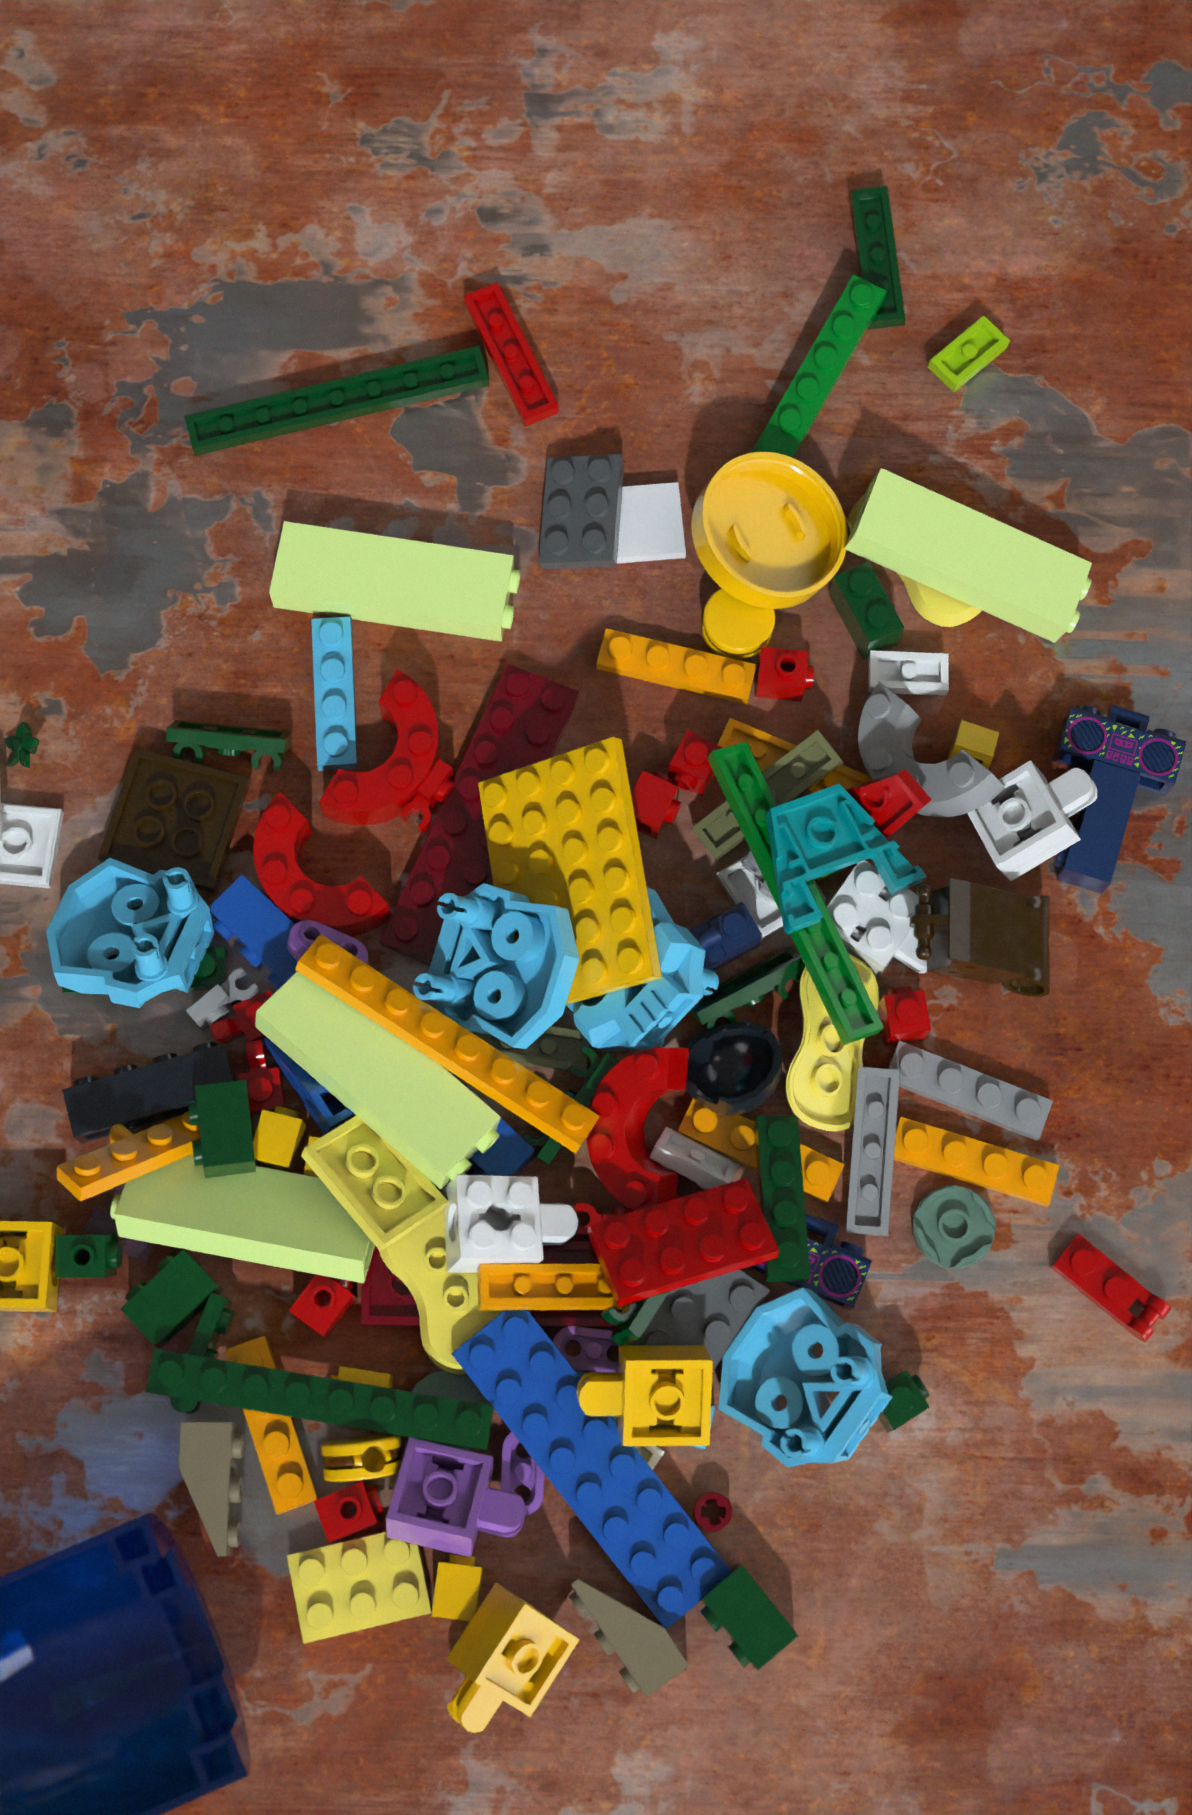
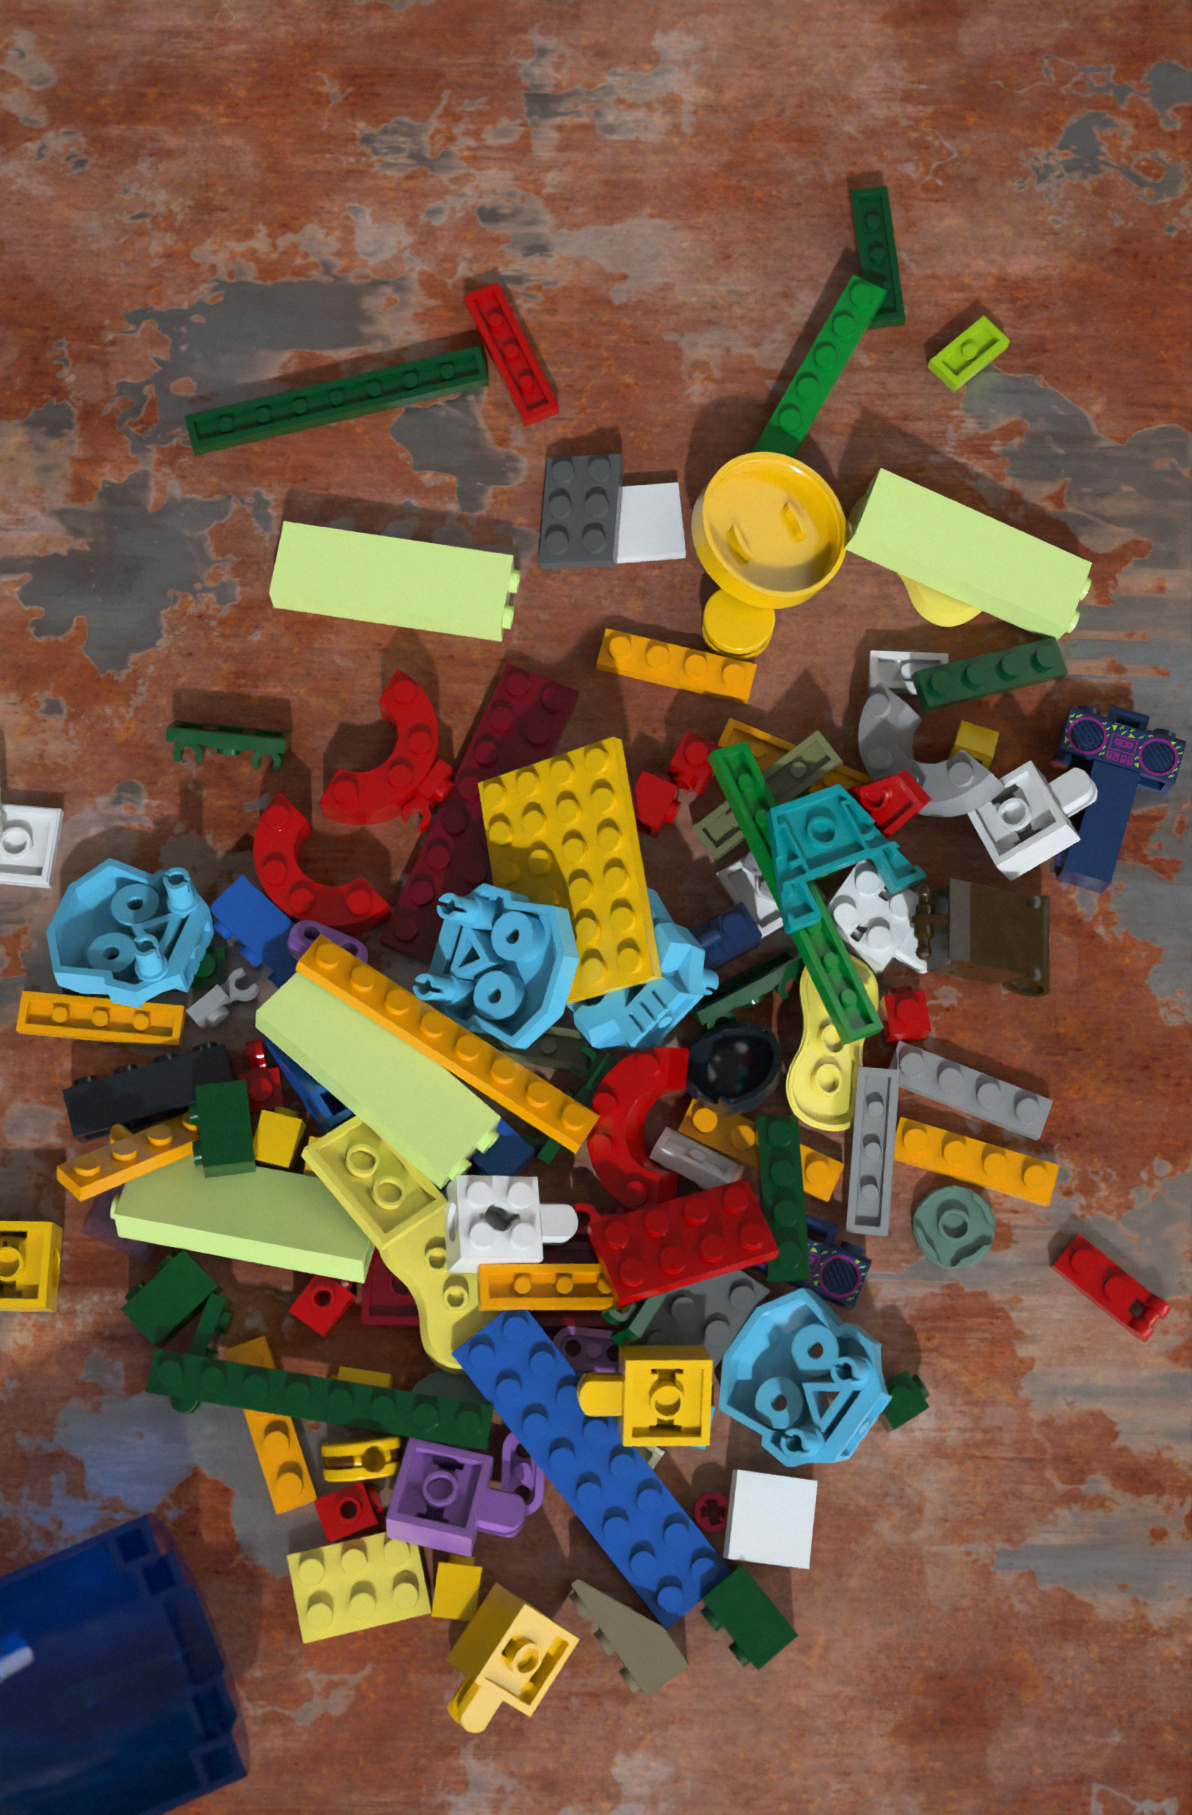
(21, 745): dark green plant -> none
(87, 1255): dark green brick -> none
(100, 1020): none -> light orange plate
(175, 817): dark brown plate -> none
(209, 1469): dark tan slope -> none
(244, 1024): red plate -> none
(334, 693): medium azure plate -> none
(770, 1519): none -> white tile
(783, 674): red brick -> none
(866, 610): dark green brick -> none
(989, 674): none -> dark green plate

